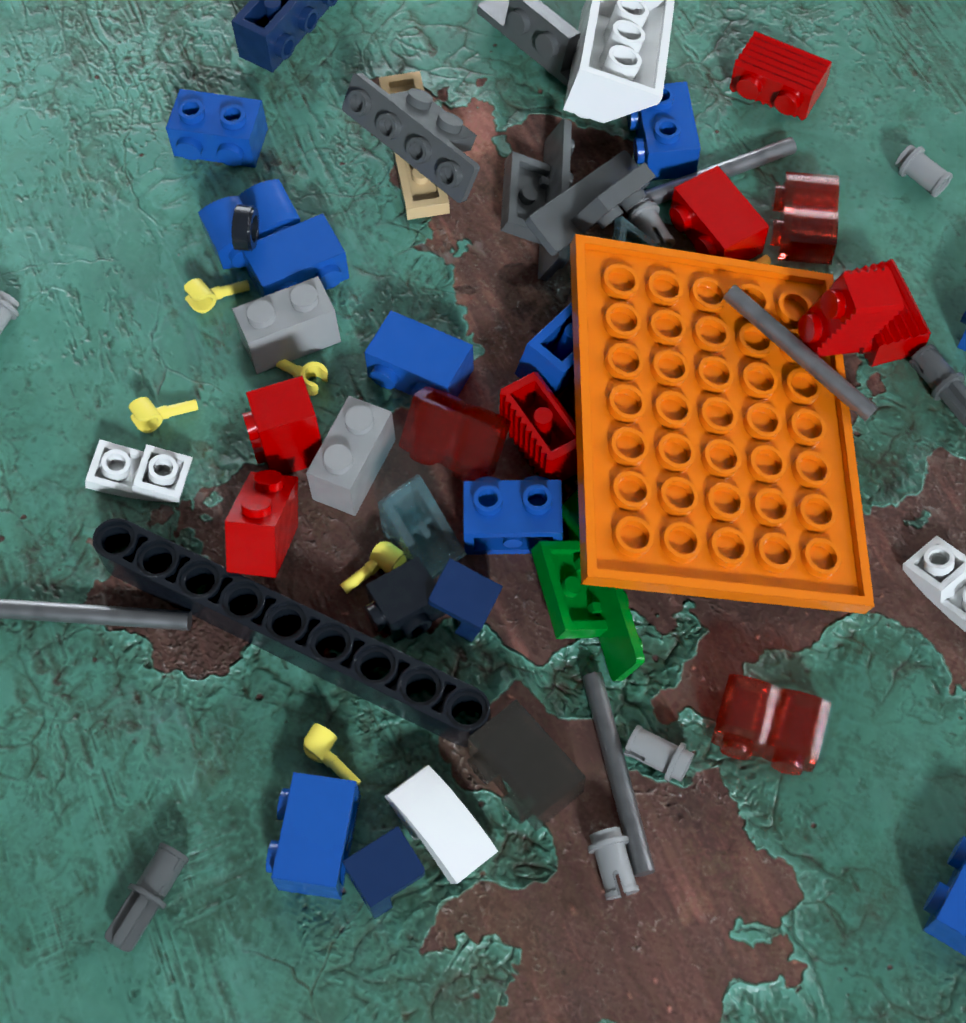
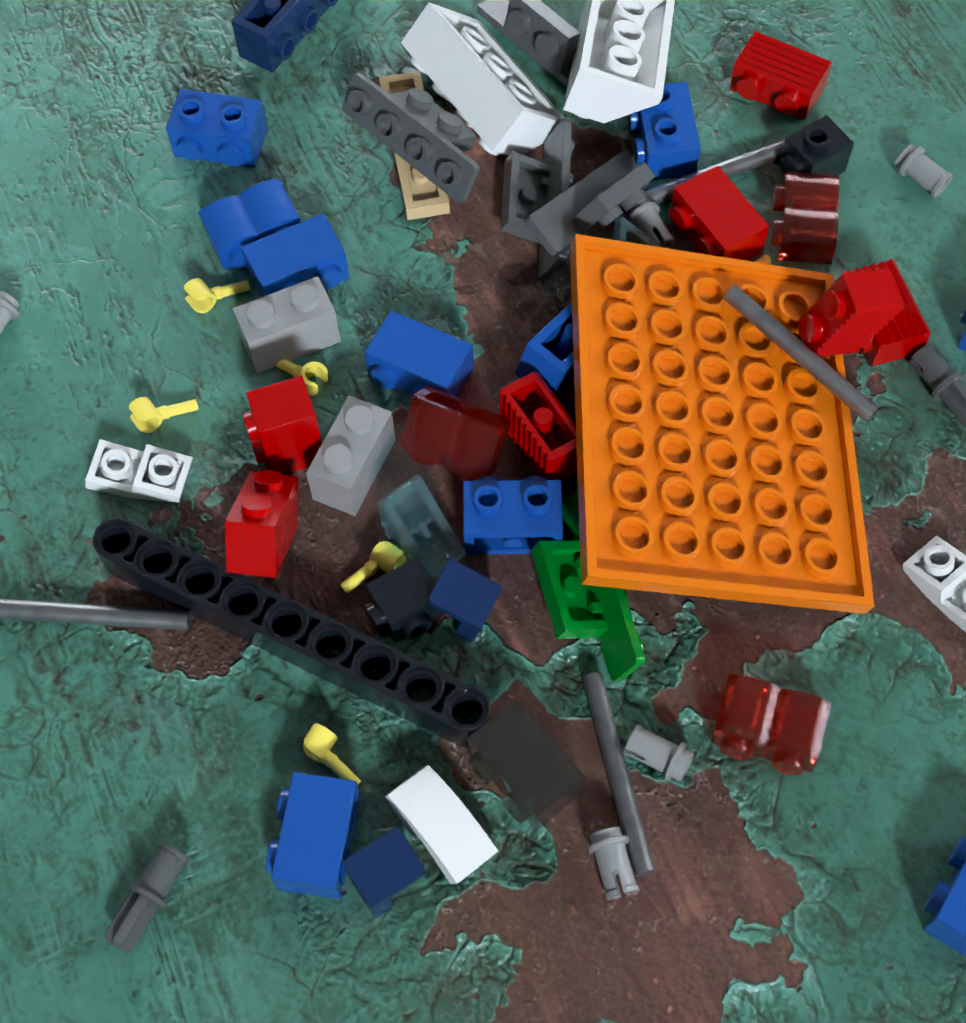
(245, 227): black tile -> none
(480, 81): none -> white slope
(817, 149): none -> black brick

